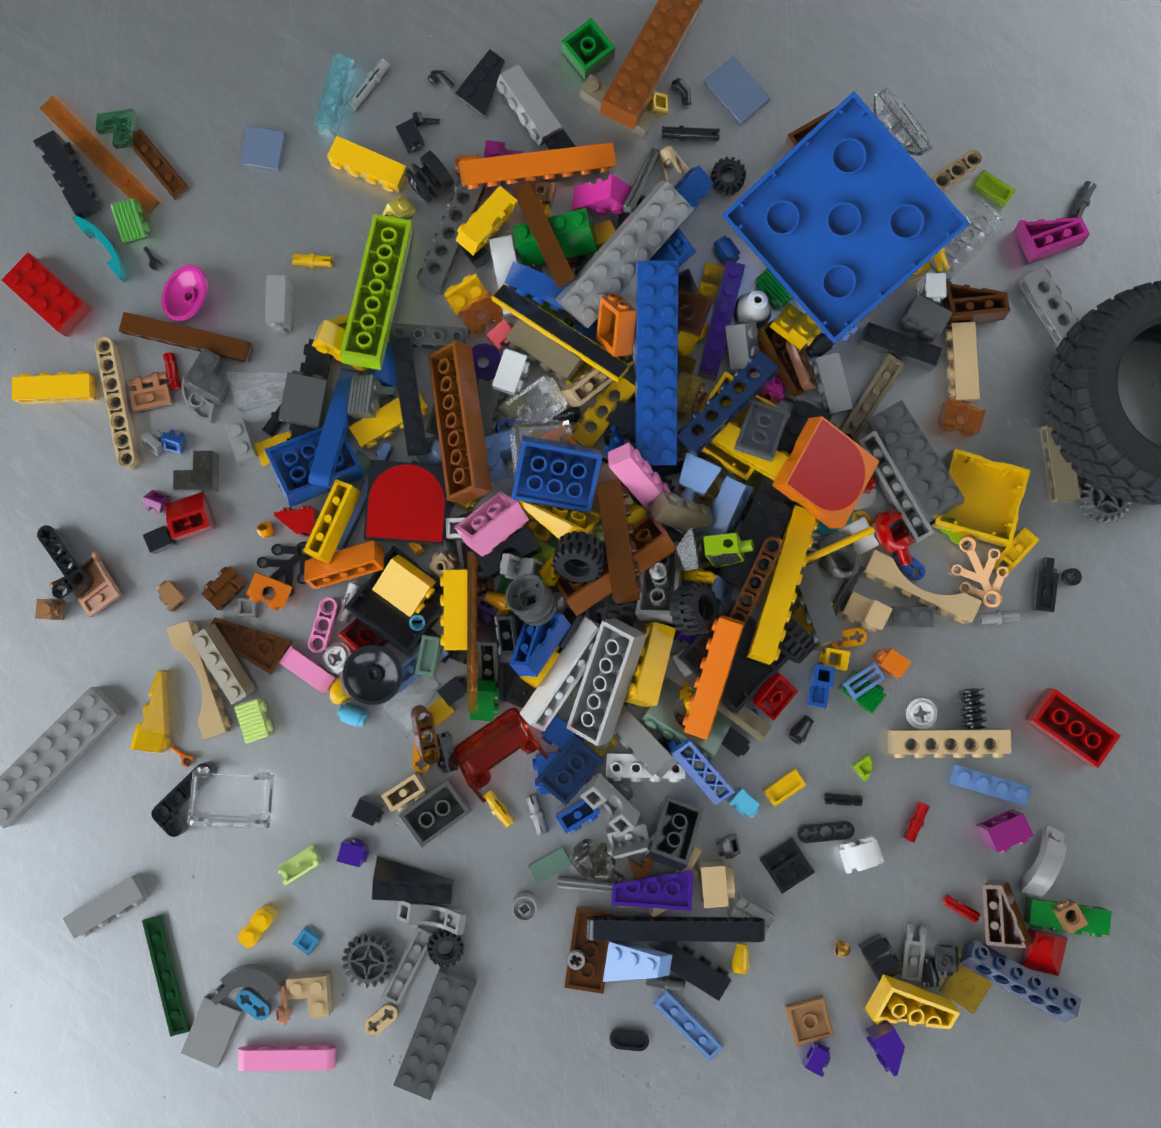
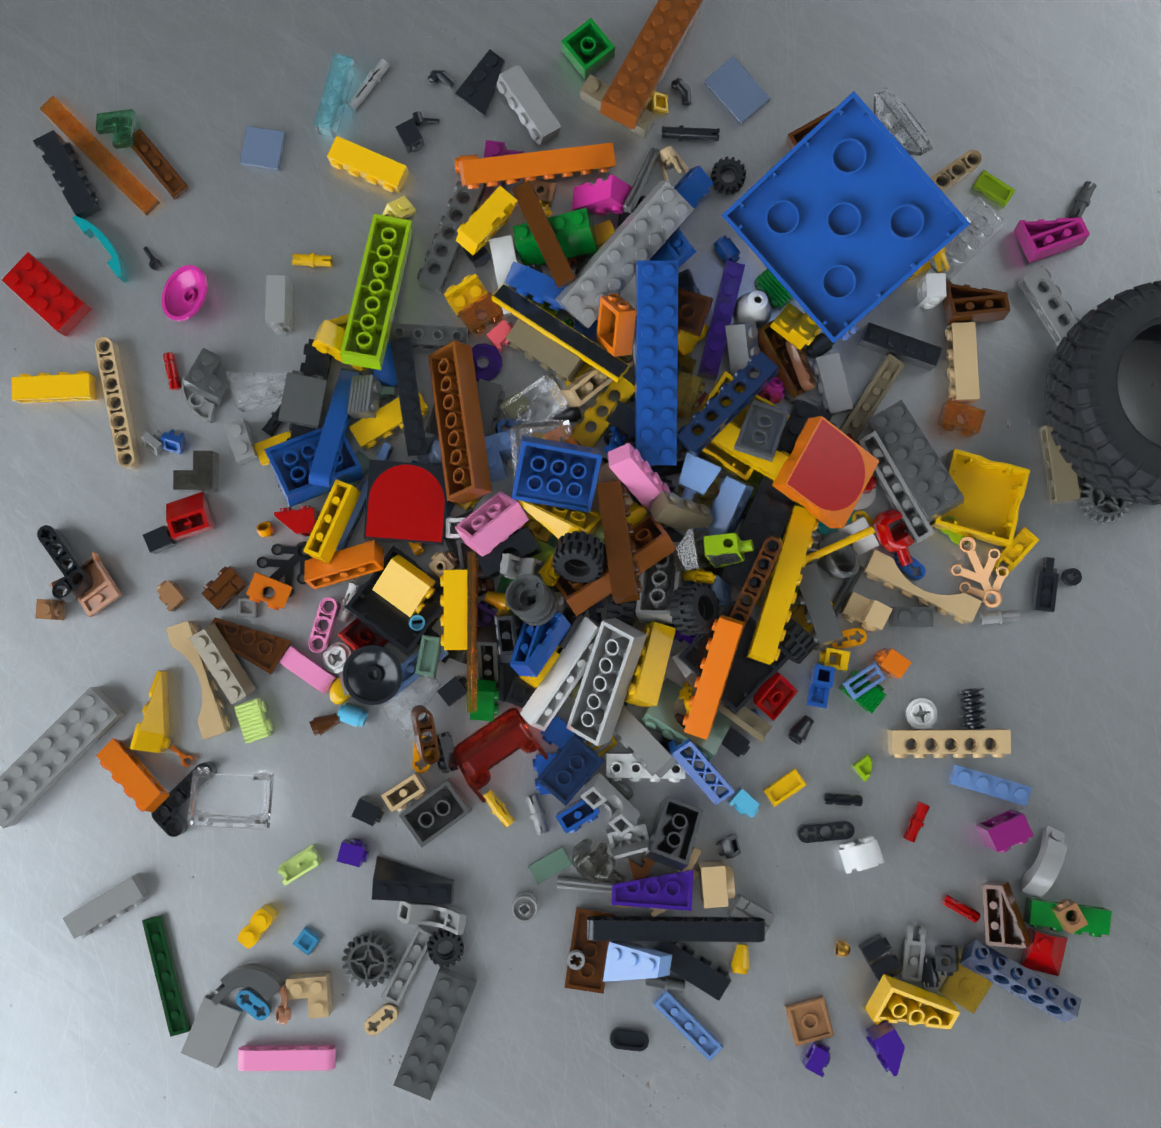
(130, 221): bright green brick -> none
(132, 775): none -> orange brick
(149, 397): nougat plate -> none
(155, 500): magenta tile -> none
(184, 337): reddish brown beam -> none
(324, 723): none -> reddish brown cone
(428, 177): black wheel -> none
(440, 711): yellow brick -> none
(511, 372): white brick -> none
(558, 141): black piece -> none
(653, 571): white hinge -> none
(711, 280): yellow slope -> none
(787, 866): black slope -> none
(925, 318): dark grey brick -> none
(1073, 727): red brick -> none

